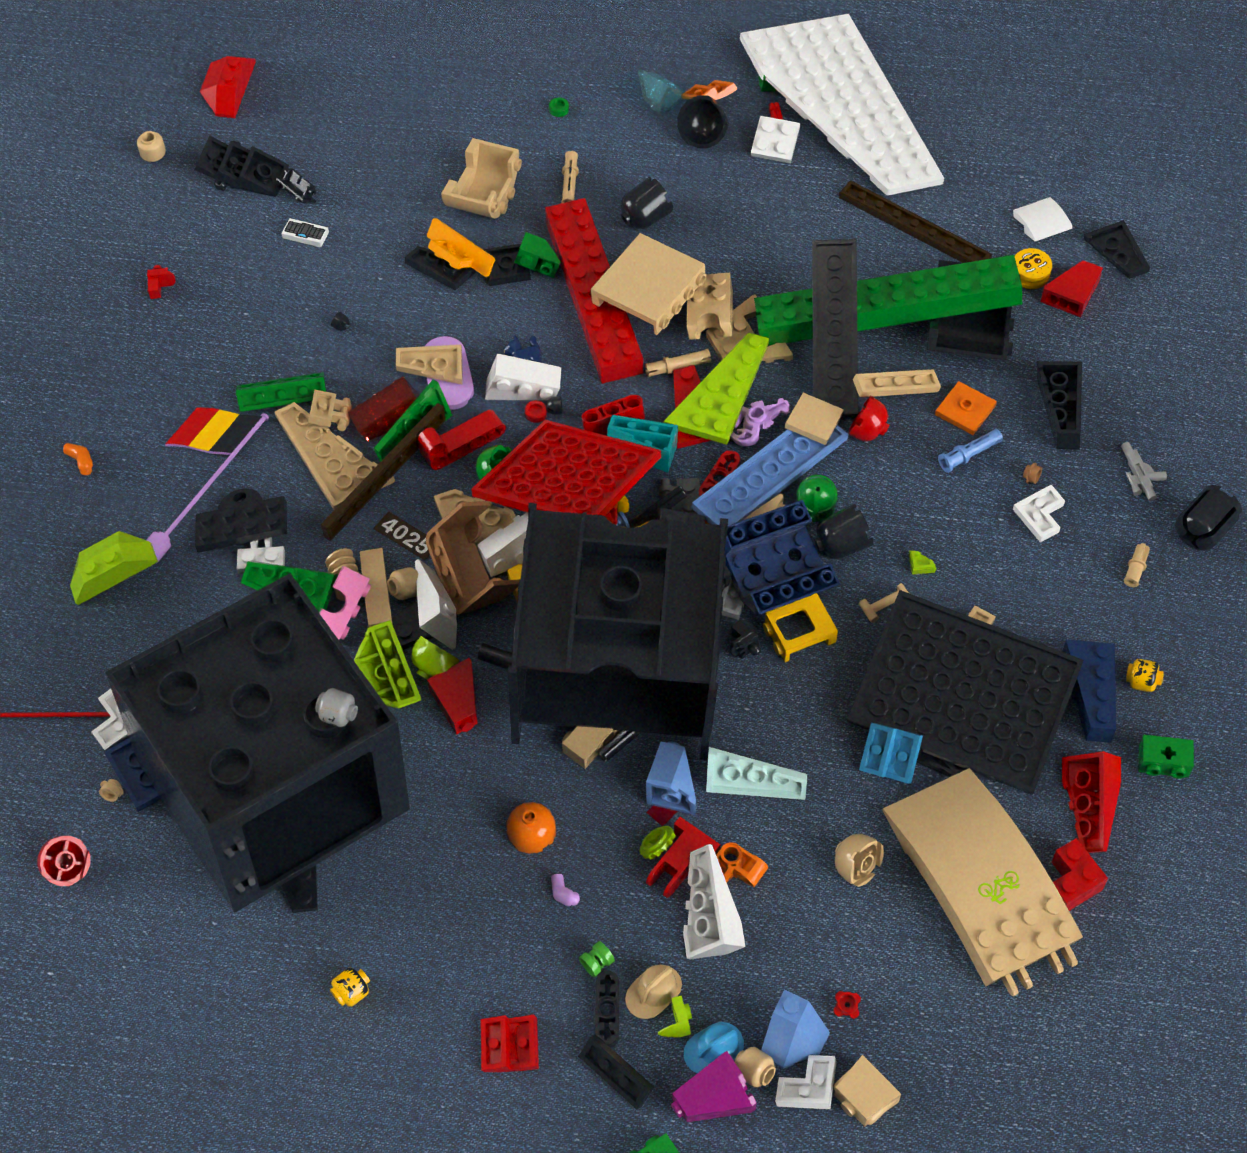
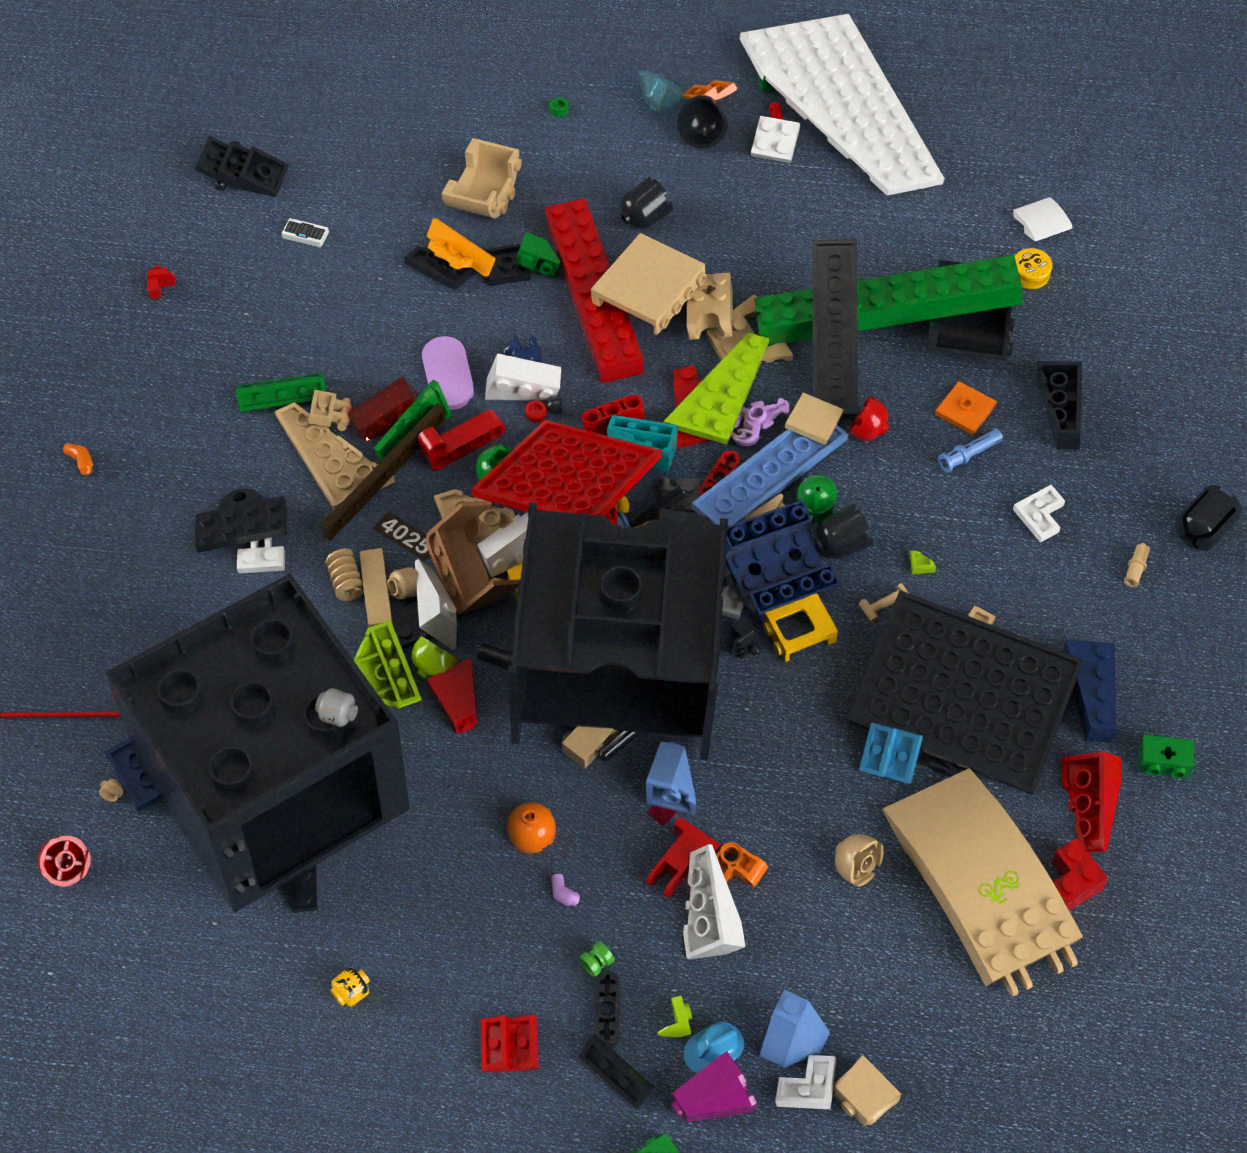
(109, 564): lime wedge -> none
(113, 729): white plate -> none
(151, 146): tan head -> none
(214, 433): flag -> none
(226, 84): red wedge -> none
(302, 190): black hinge -> none
(314, 583): green wing -> none
(340, 321): black hinge -> none
(352, 587): bright pink arch -> none
(432, 362): tan wing -> none
(570, 162): tan pin -> none
(653, 991): tan piece -> none
(657, 842): lime gear -> none
(668, 364): tan pin -> none
(746, 776): light aqua wing -> none
(756, 1066): tan head -> none
(847, 997): red plate -> none
(896, 383): tan plate -> none
(912, 224): dark brown tile -> none
(1032, 473): medium nougat plate -> none
(1073, 288): red slope -> none
(1119, 248): black wing -> none
(1142, 473): light grey piece -> none
(1144, 675): yellow head -> none

